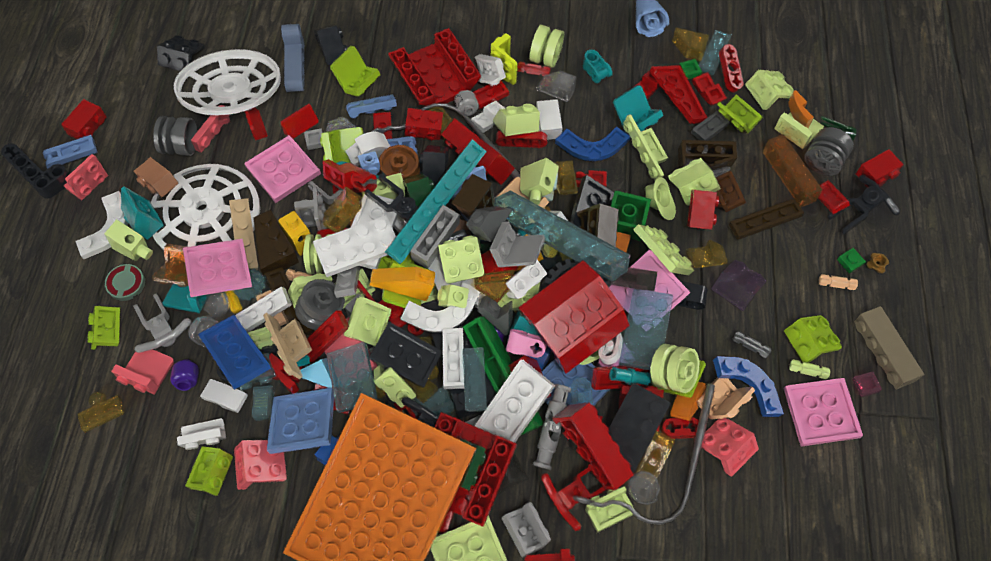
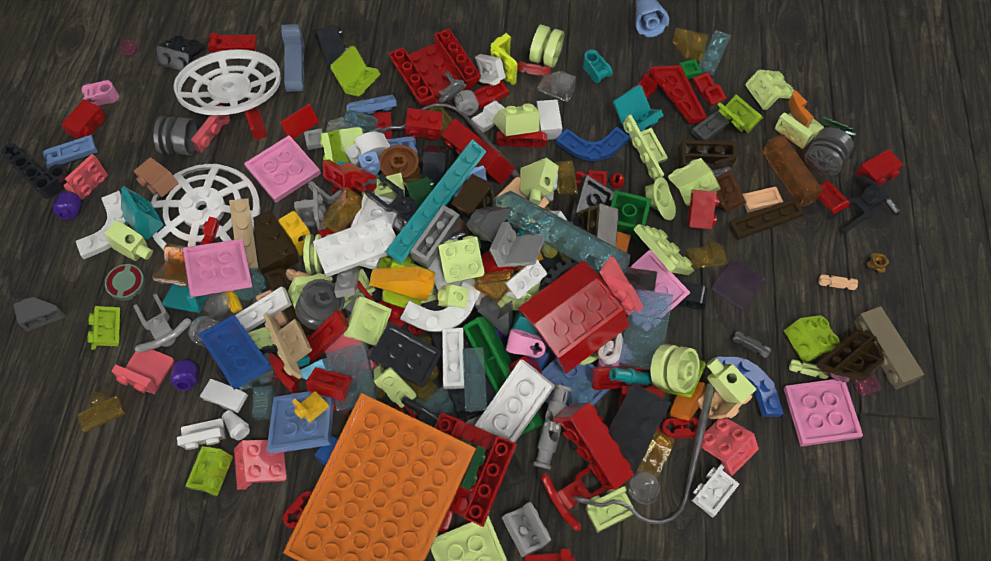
(36, 313): none -> dark grey slope
(67, 205): none -> dark purple head
(100, 93): none -> bright pink piece
(128, 47): none -> clear pink plate
(210, 230): none -> red plate
(231, 42): none -> red plate
(236, 426): none -> white cone
(295, 508): none -> red beam
(310, 407): none -> yellow bracket
(329, 384): none -> red slope
(358, 119): none -> clear light blue beam
(452, 90): none -> dark grey piece
(613, 184): none -> red hinge
(620, 286): none -> coral bracket
(715, 492): none -> white bracket
(729, 56): red beam -> none
(729, 382): none -> yellowish green torso
(762, 199): none -> light nougat tile
(851, 260): green plate -> none
(853, 359): none -> dark brown wedge

